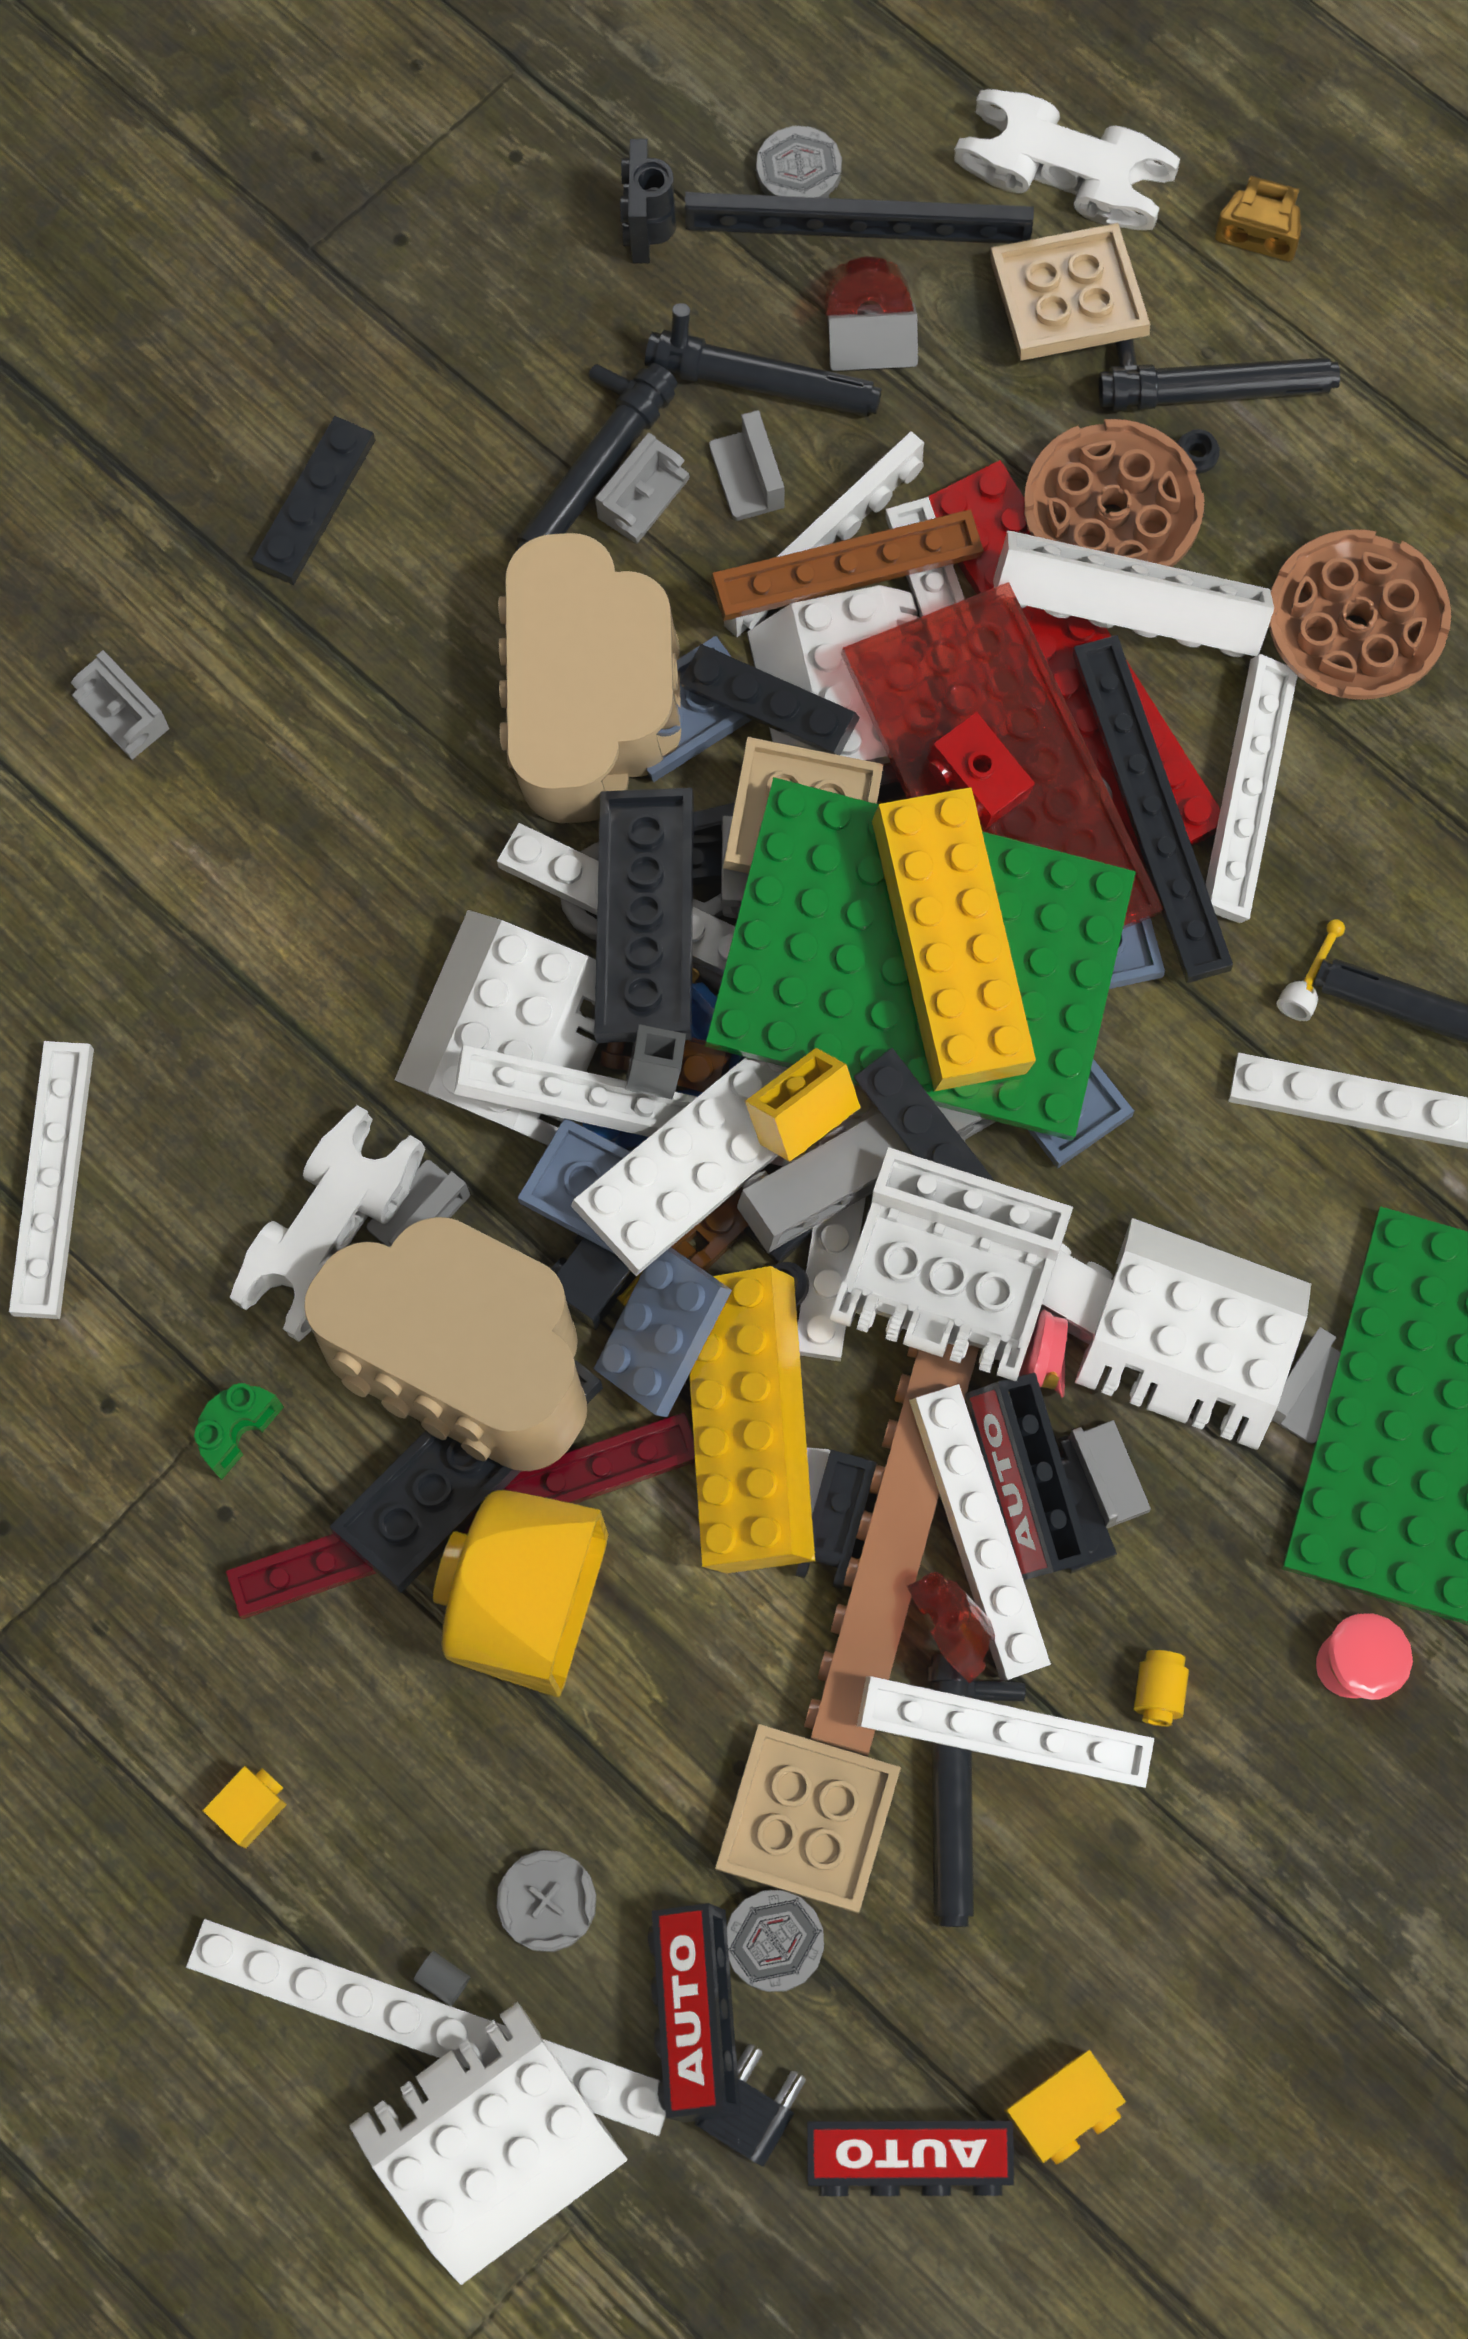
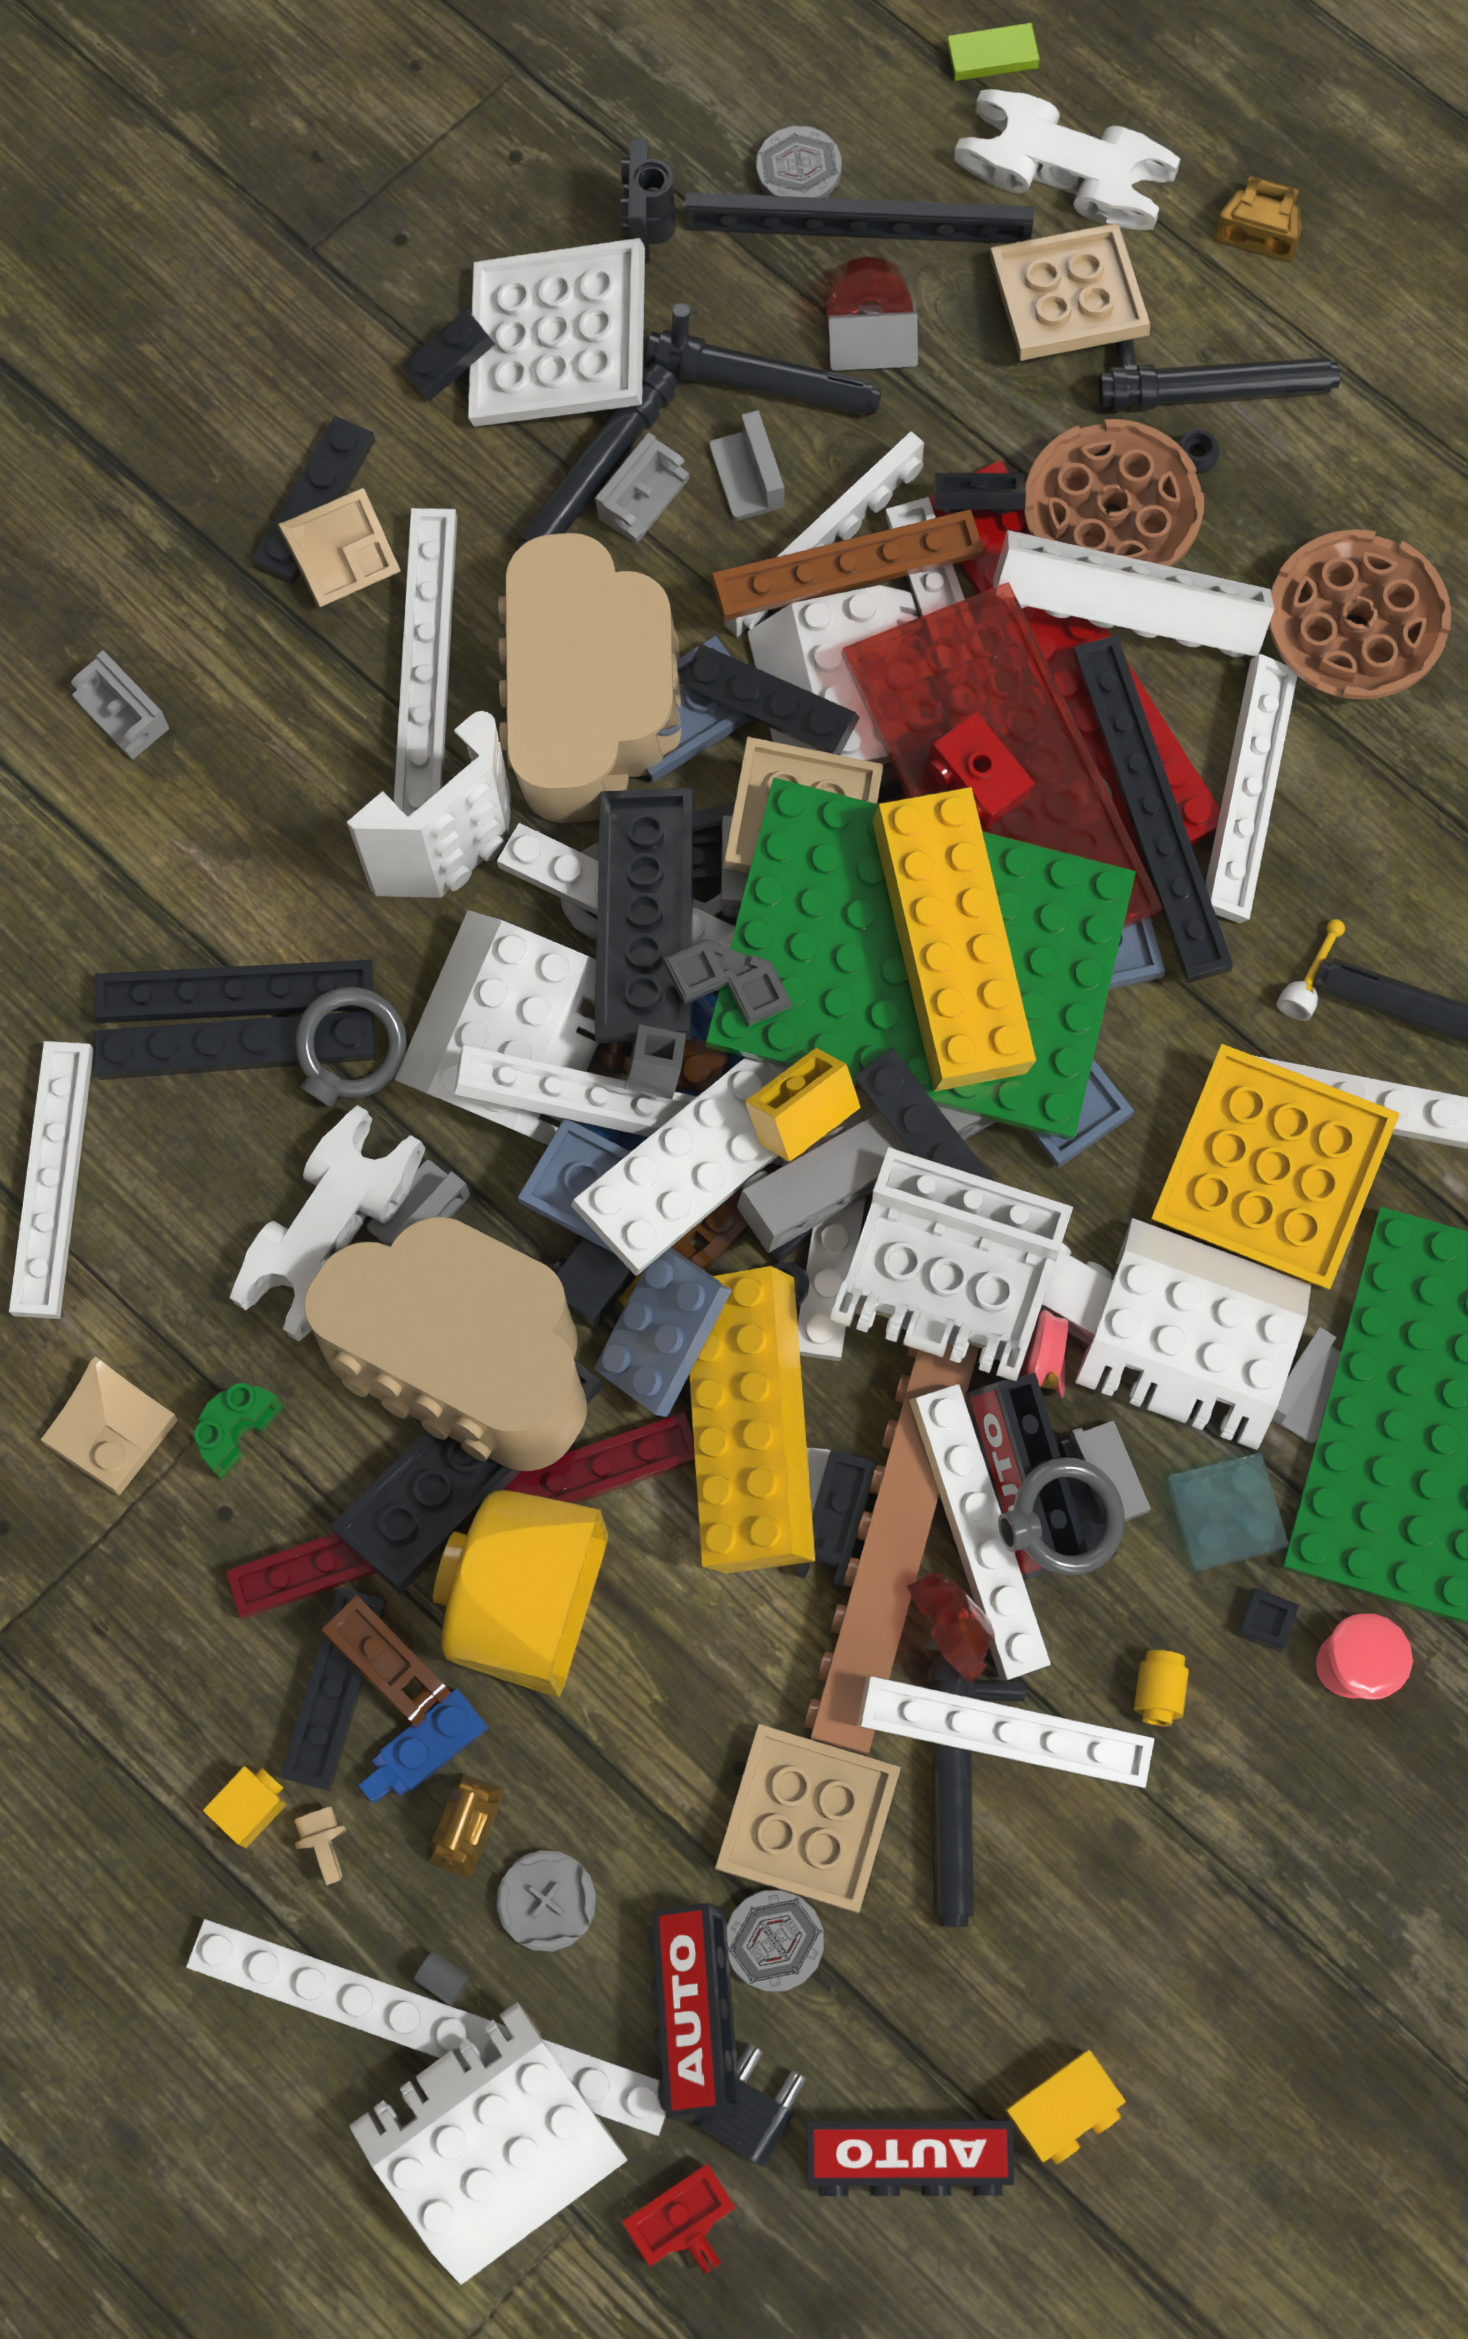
(108, 1427): none -> tan plate
(224, 990): none -> black plate
(229, 1045): none -> black plate
(317, 1831): none -> tan piece
(323, 1083): none -> dark grey piece
(327, 1708): none -> black plate
(339, 547): none -> tan plate
(384, 1660): none -> reddish brown plate
(424, 1750): none -> blue hinge
(425, 657): none -> white plate
(447, 354): none -> black plate
(447, 833): none -> white slope
(465, 1825): none -> pearl gold piece
(561, 332): none -> white plate
(681, 2219): none -> red plate
(749, 979): none -> dark grey tile
(989, 491): none -> black plate
(993, 52): none -> lime tile
(1023, 1529): none -> dark grey piece
(1227, 1512): none -> clear light blue plate
(1267, 1619): none -> black tile
(1275, 1166): none -> yellow plate

